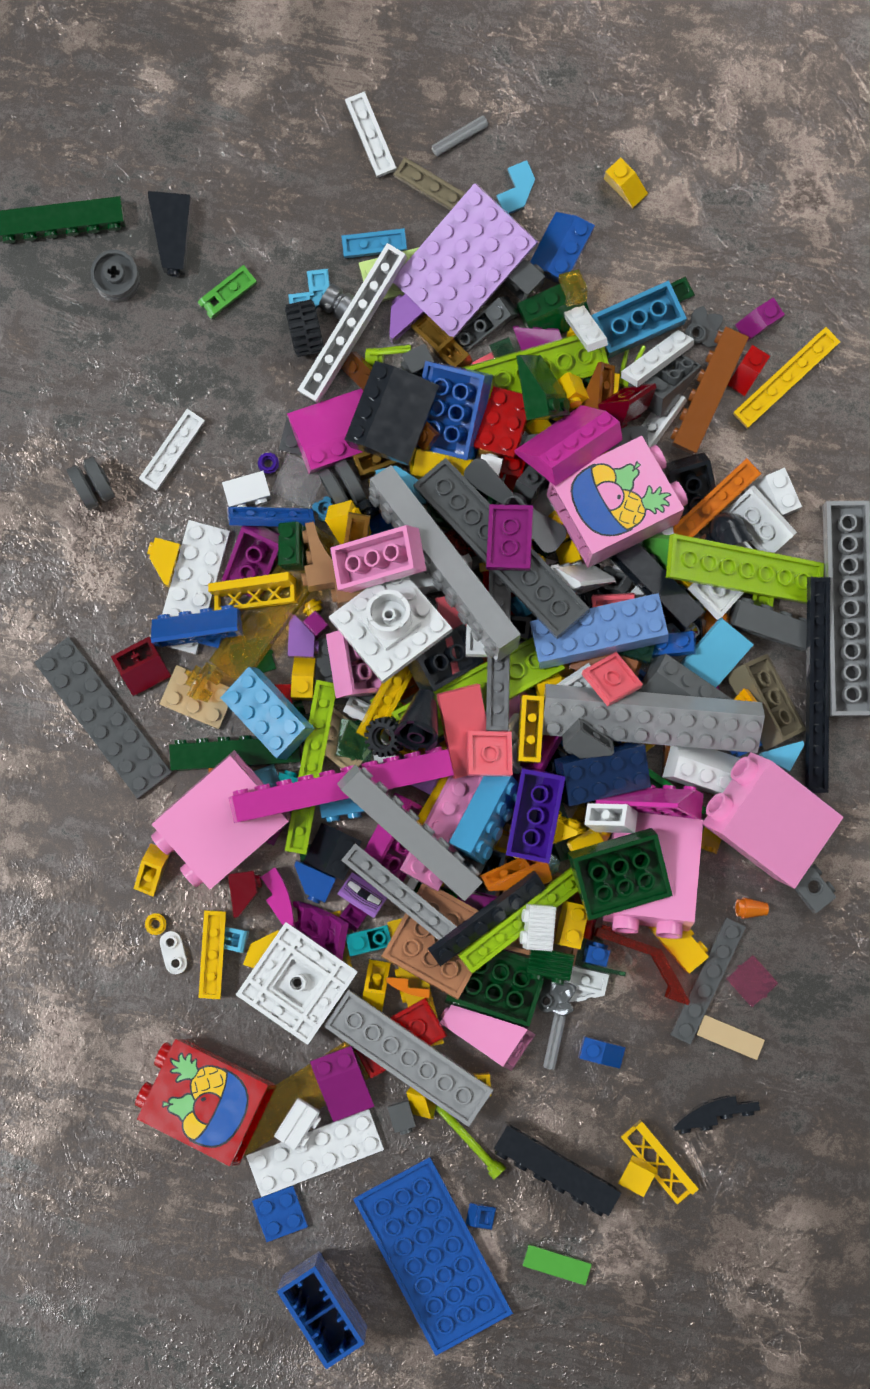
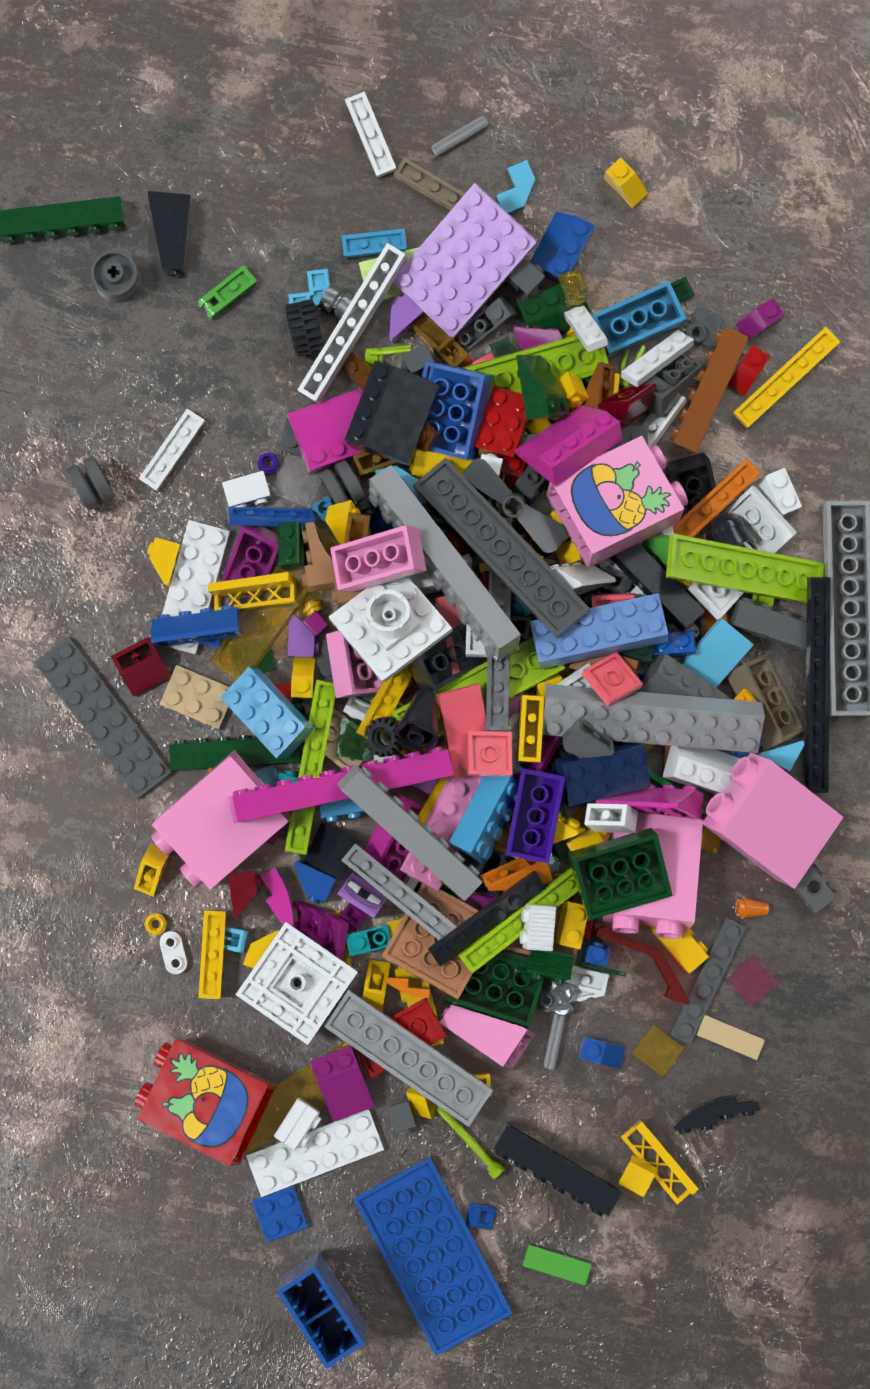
(207, 673): clear yellow hips -> none
(509, 537): magenta plate -> none
(657, 1050): none -> clear yellow piece

